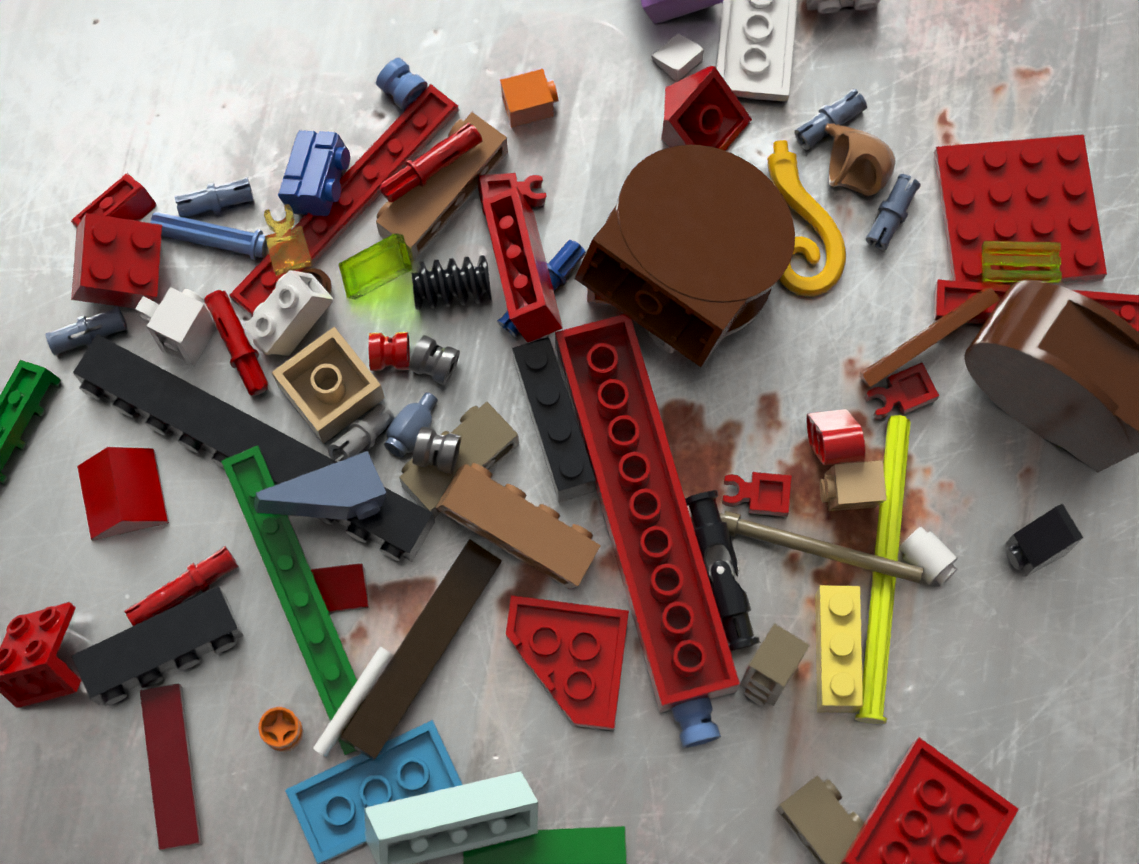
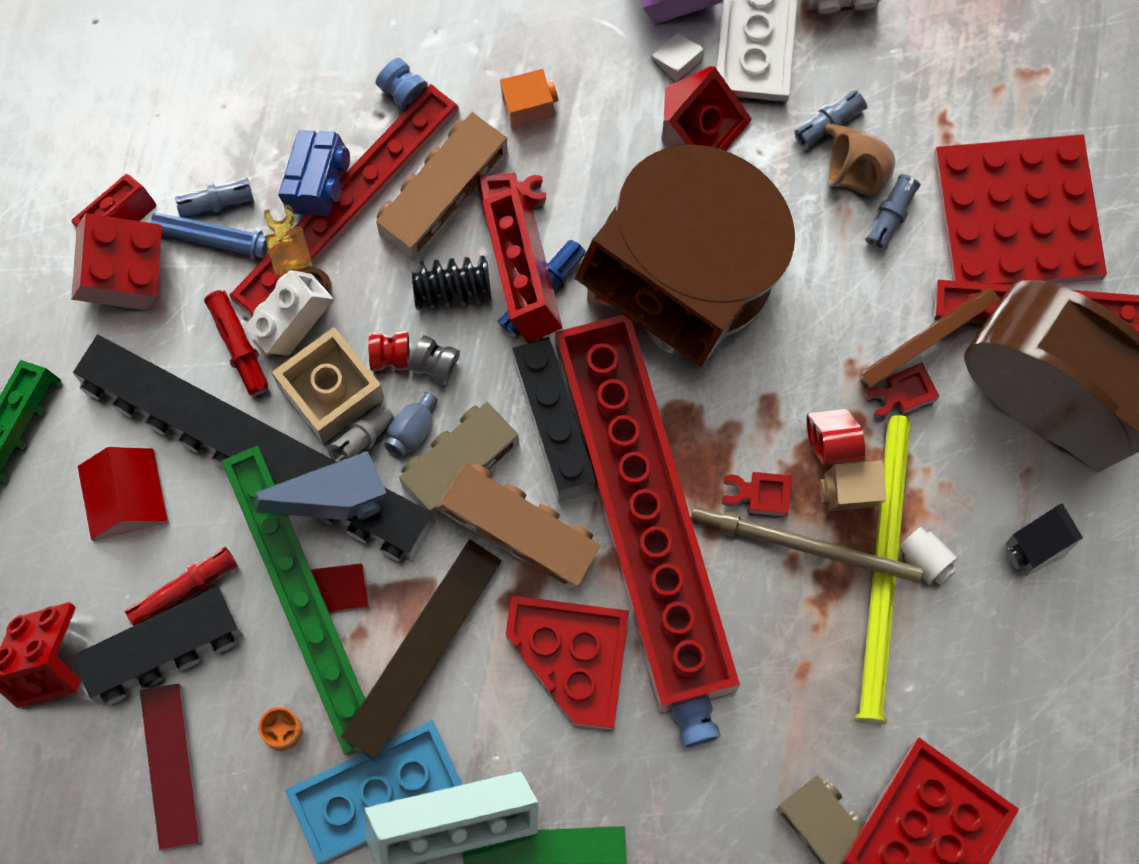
(61, 339): sand blue pin -> none
(179, 324): white brick -> none
(353, 701): white bar -> none
(375, 266): clear neon green tile -> none
(431, 162): red axle -> none
(436, 450): flat silver wheel -> none
(728, 594): black piece -> none
(773, 665): dark tan brick -> none
(785, 176): yellow plant -> none
(838, 649): light yellow brick -> none
(1013, 247): clear neon green tile -> none

